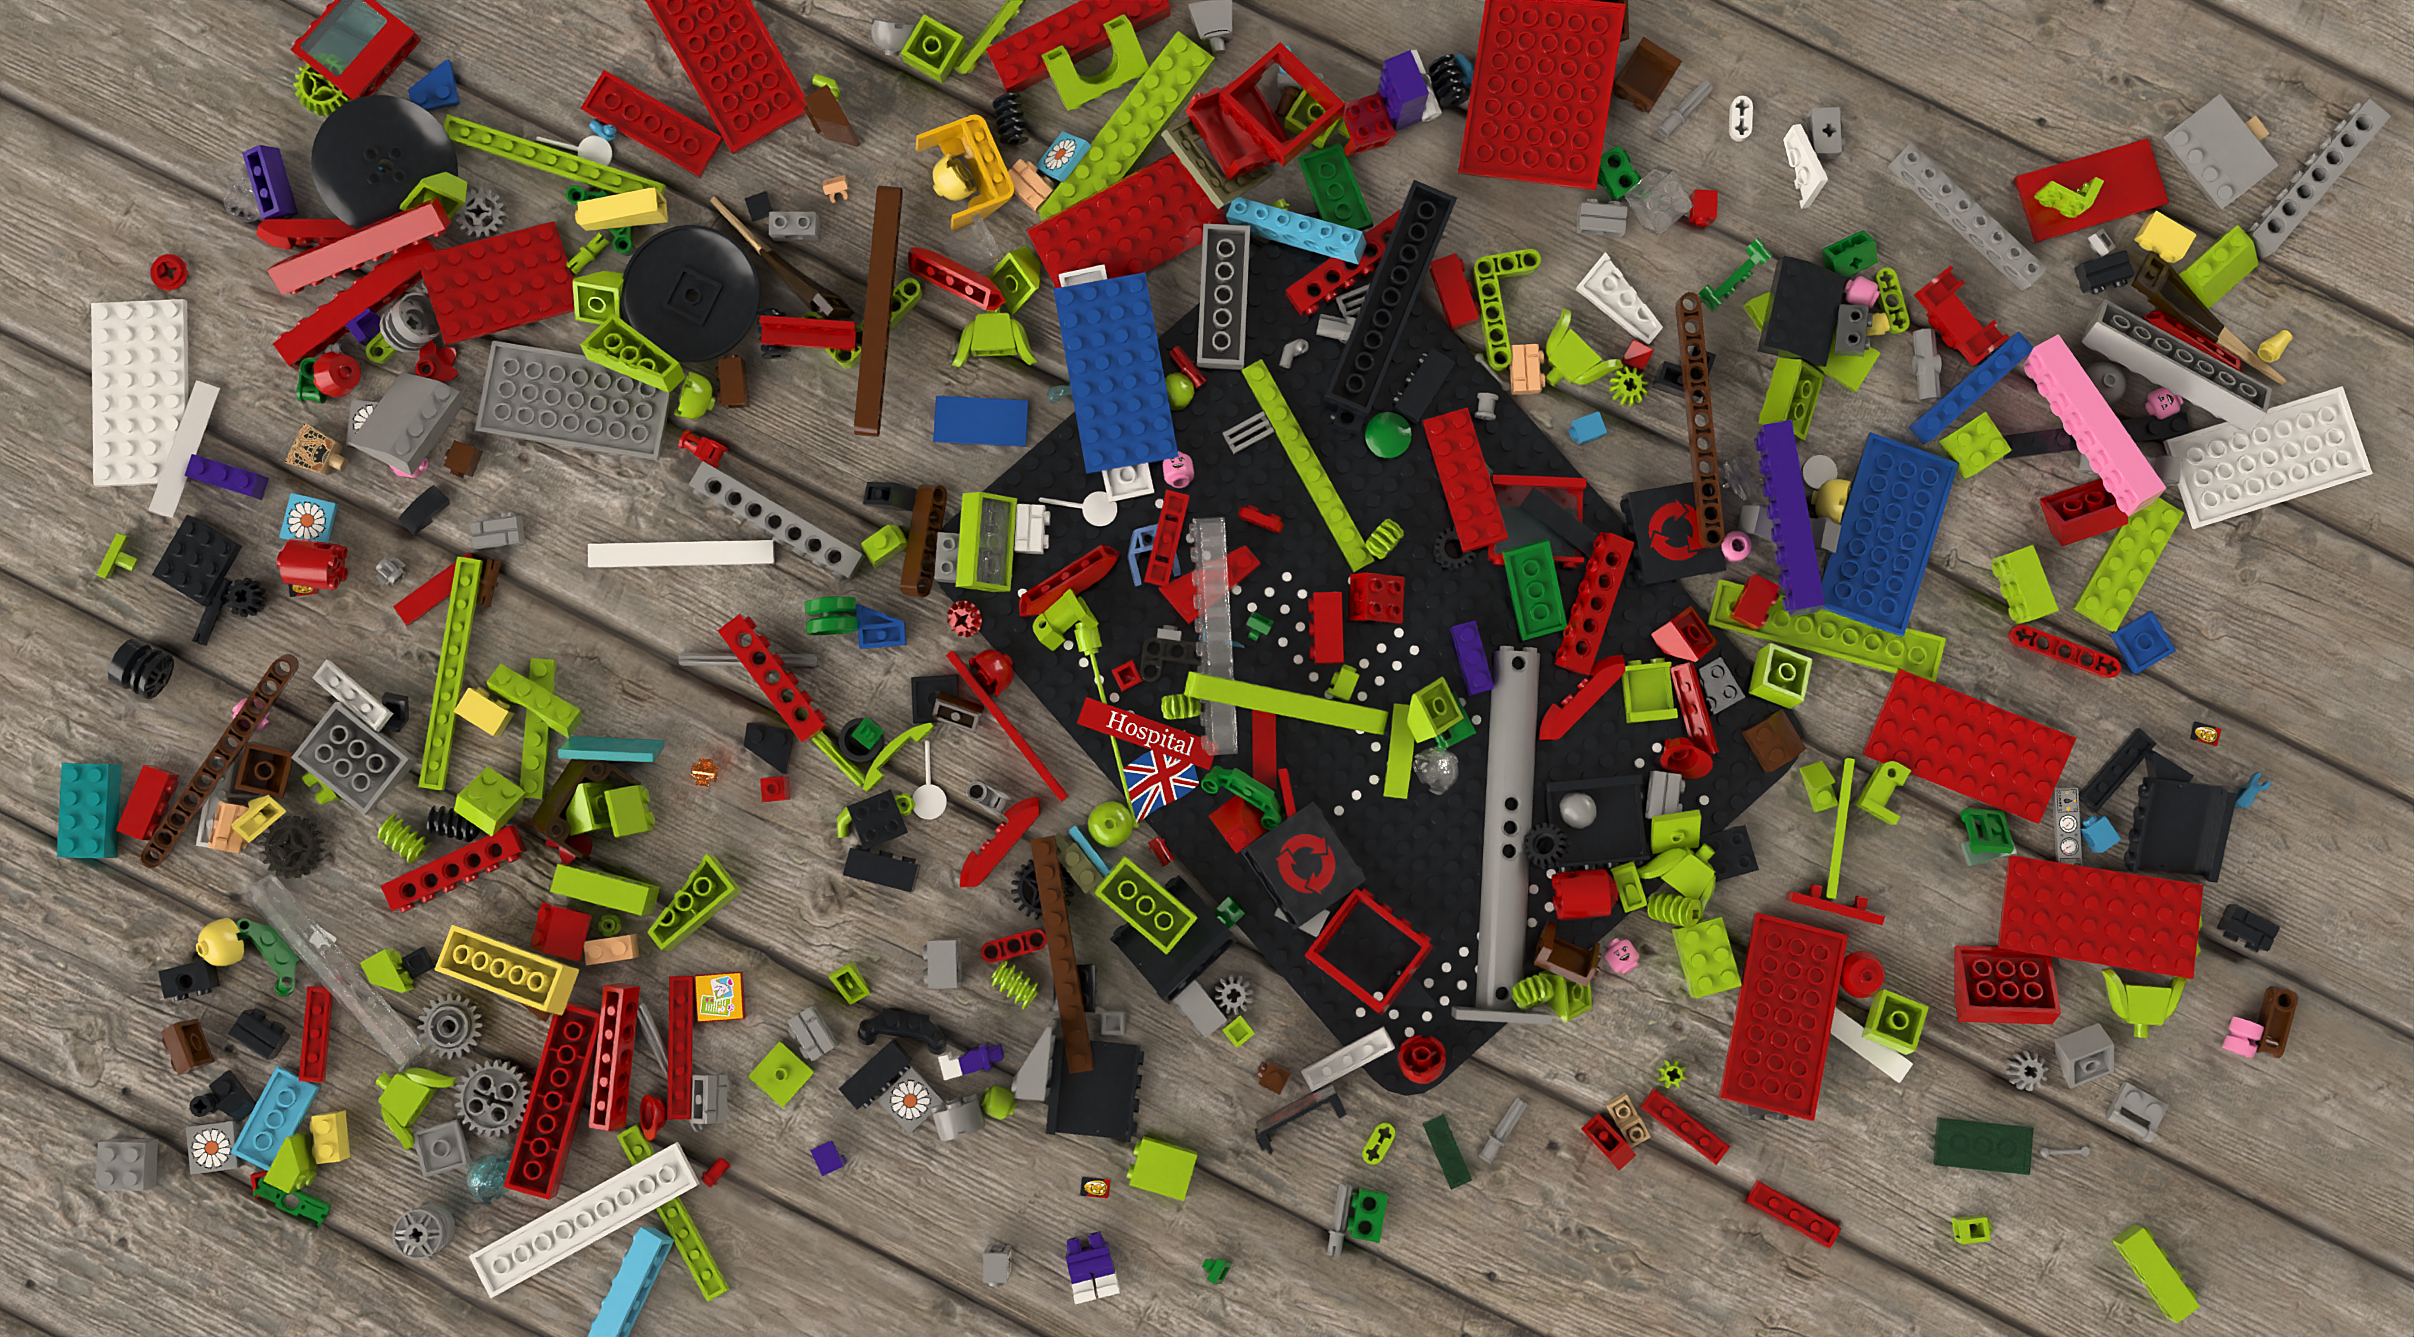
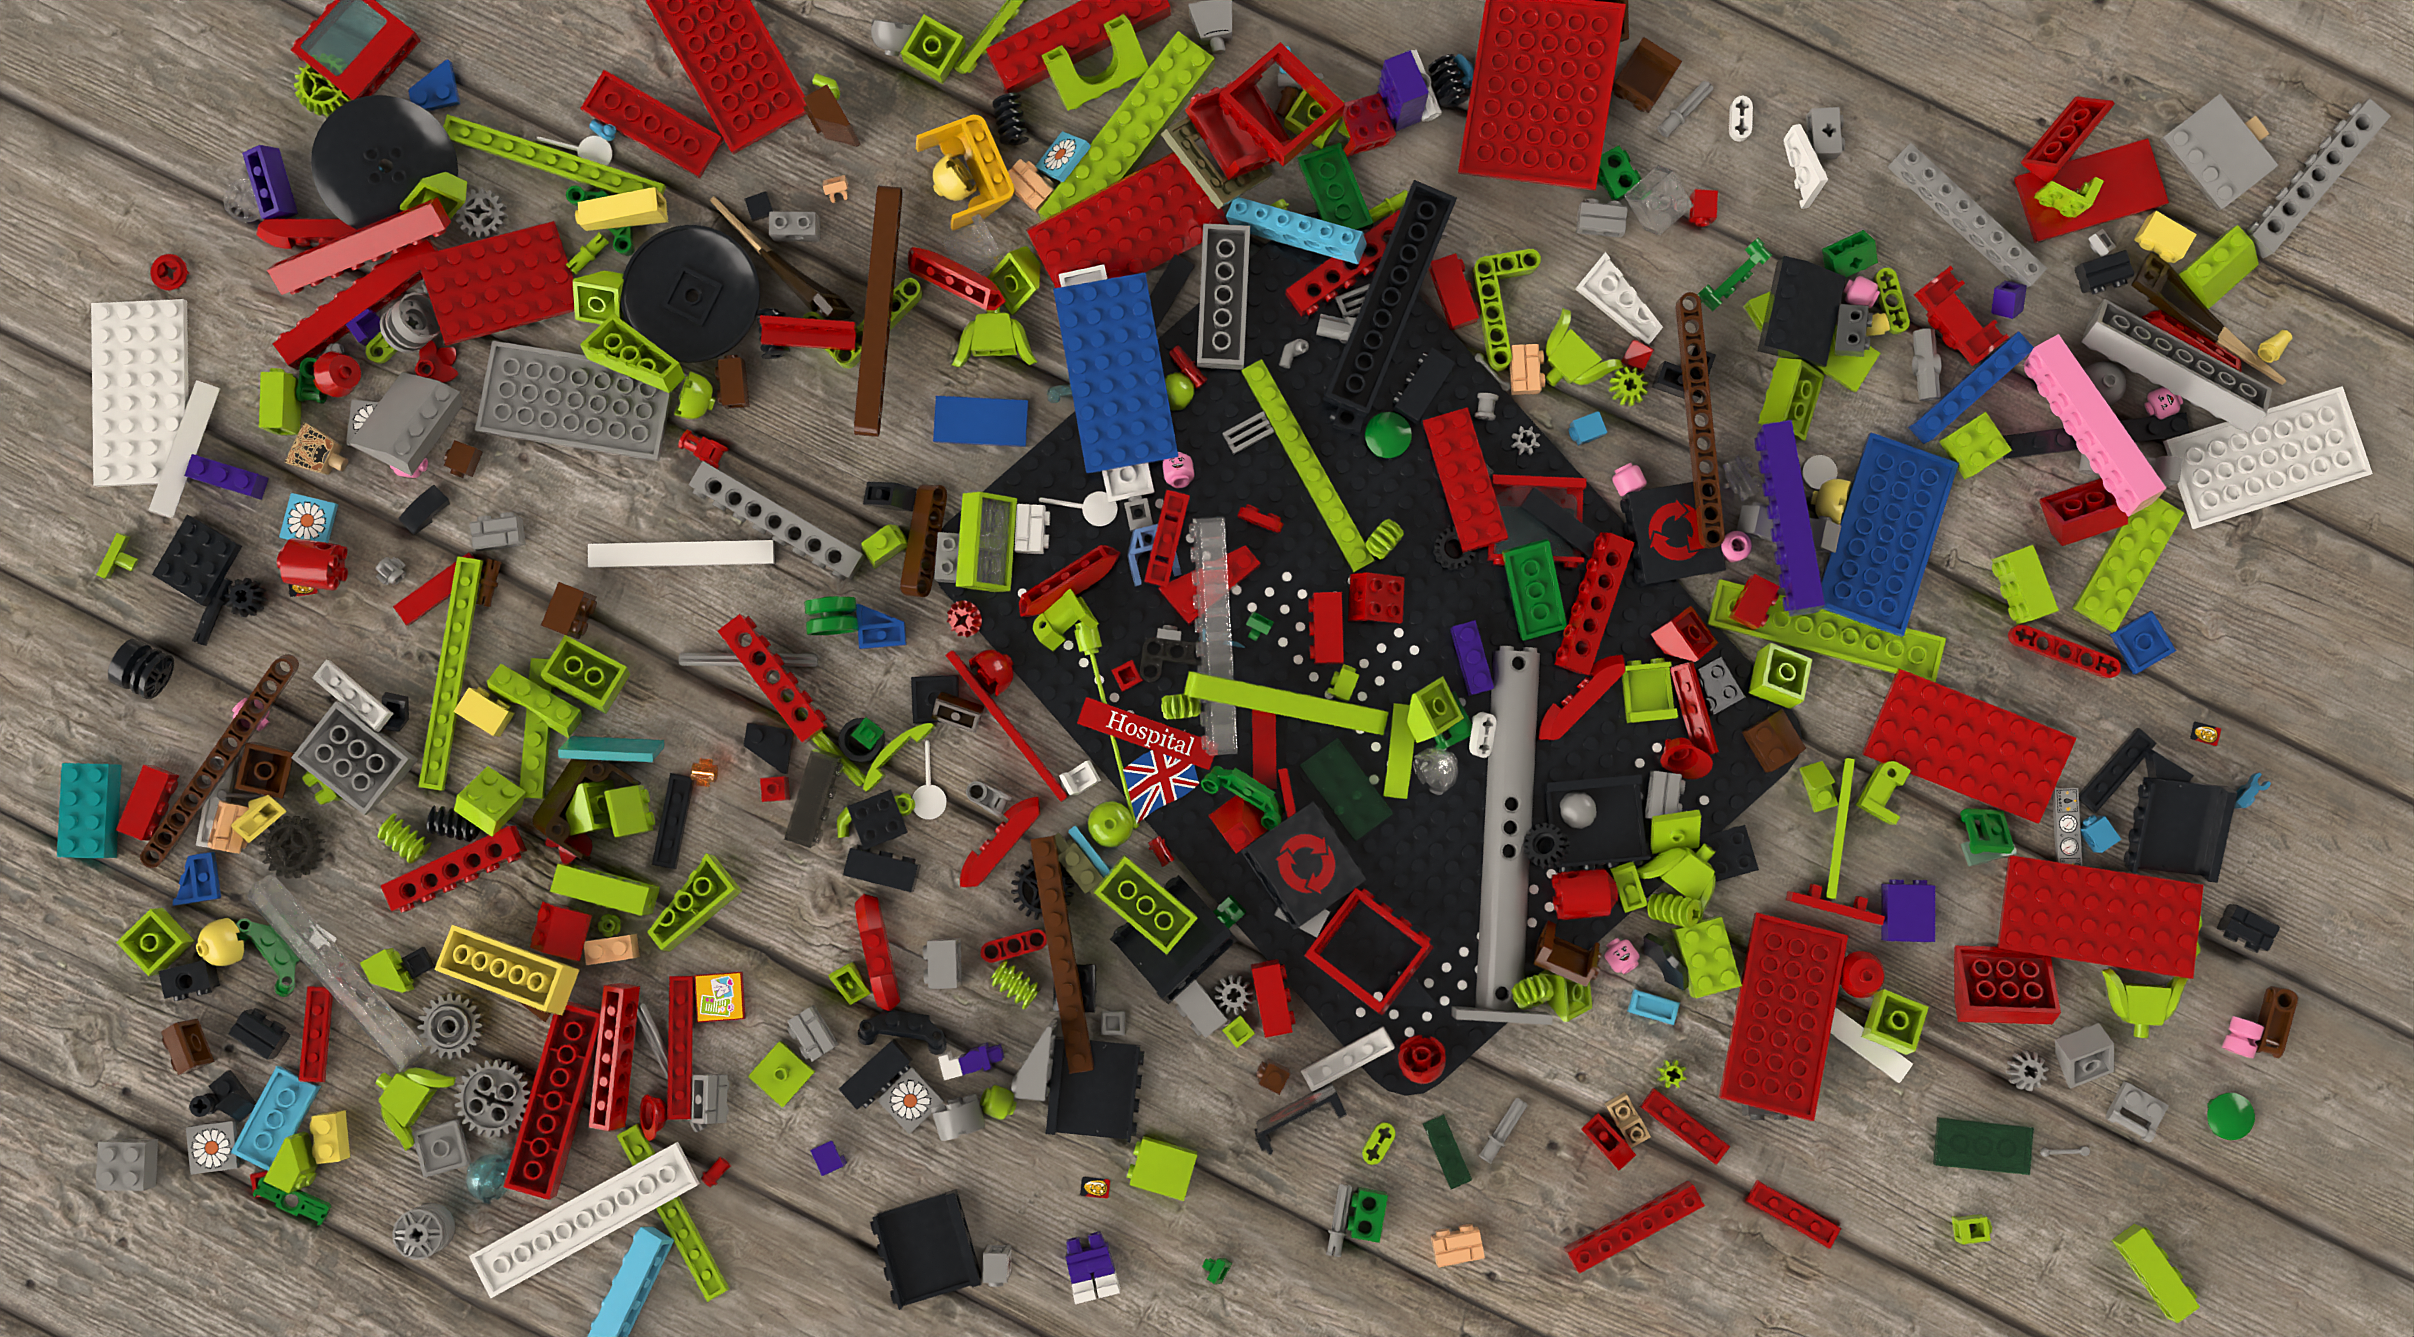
(155, 941): none -> lime brick
(199, 880): none -> blue wing
(278, 403): none -> lime brick
(569, 611): none -> reddish brown brick
(585, 674): none -> lime brick
(673, 821): none -> black tile
(813, 798): none -> clear smoke brick
(877, 952): none -> red brick
(926, 1248): none -> black panel
(1079, 779): none -> white bracket
(1134, 503): none -> light grey brick
(1169, 287): none -> black tile
(1273, 998): none -> red brick
(1346, 789): none -> clear green plate
(1388, 207): none -> lime axle
(1457, 1245): none -> light nougat brick
(1482, 734): none -> white beam
(1523, 446): none -> light grey gear
(1629, 479): none -> bright pink head
(1634, 1226): none -> red brick
(1653, 1007): none -> medium azure tile
(1660, 953): none -> black tile
(1908, 911): none -> dark purple brick
(2008, 299): none -> dark purple panel
(2065, 136): none -> red slope
(2230, 1116): none -> green dish

